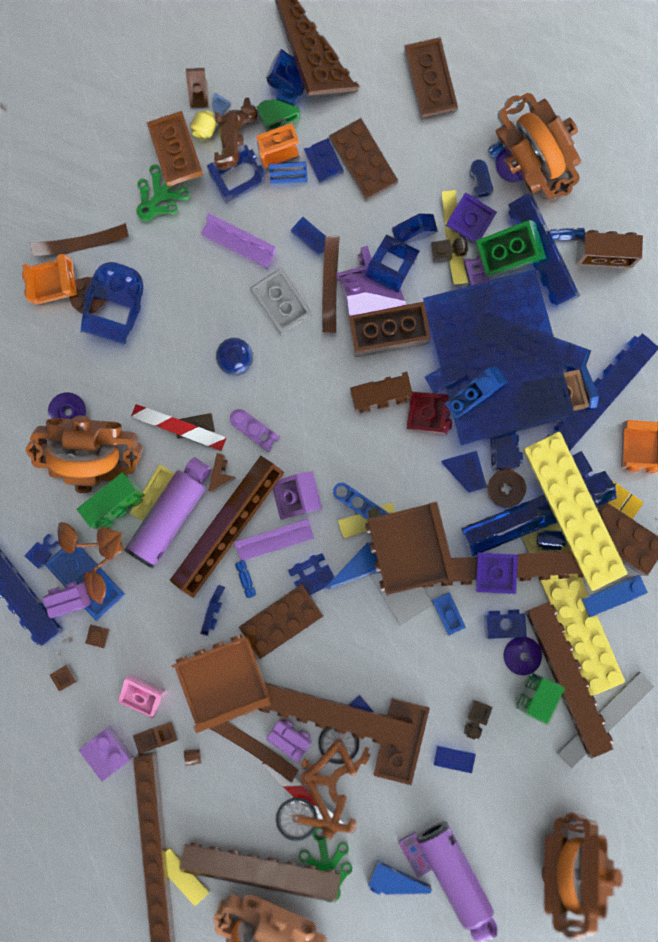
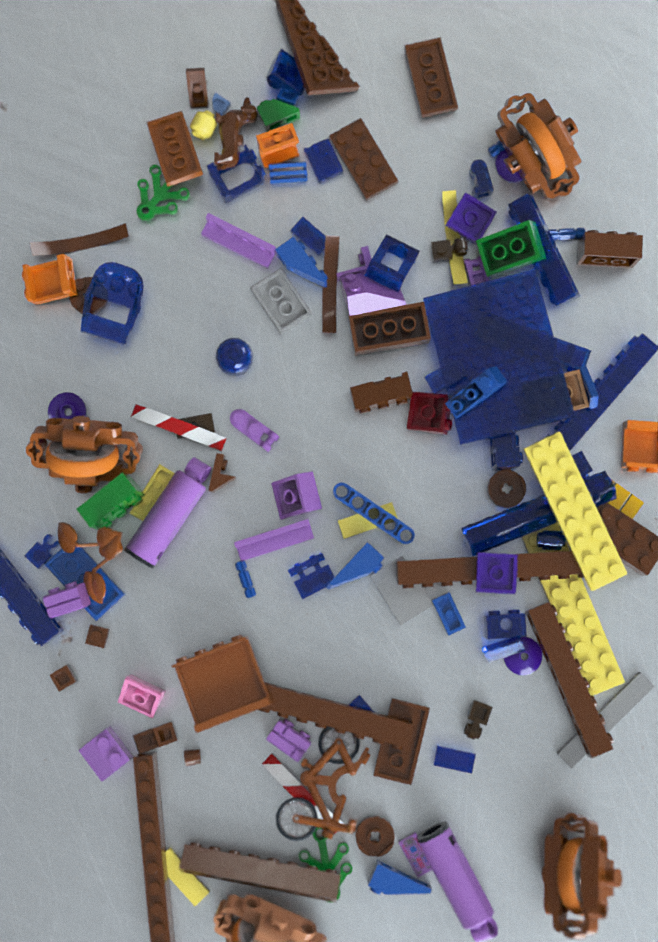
(213, 608): clear blue wing -> none
(226, 526): reddish brown brick -> none
(257, 749): reddish brown sticker -> none
(281, 621): reddish brown plate -> none
(297, 261): none -> blue slope
(374, 847): none -> reddish brown plate
(410, 549): reddish brown panel -> none
(415, 228): clear blue slope -> none
(467, 471): clear blue wing -> none
(503, 649): none -> clear blue tile
(539, 698): green brick -> none
(614, 595): blue slope -> none

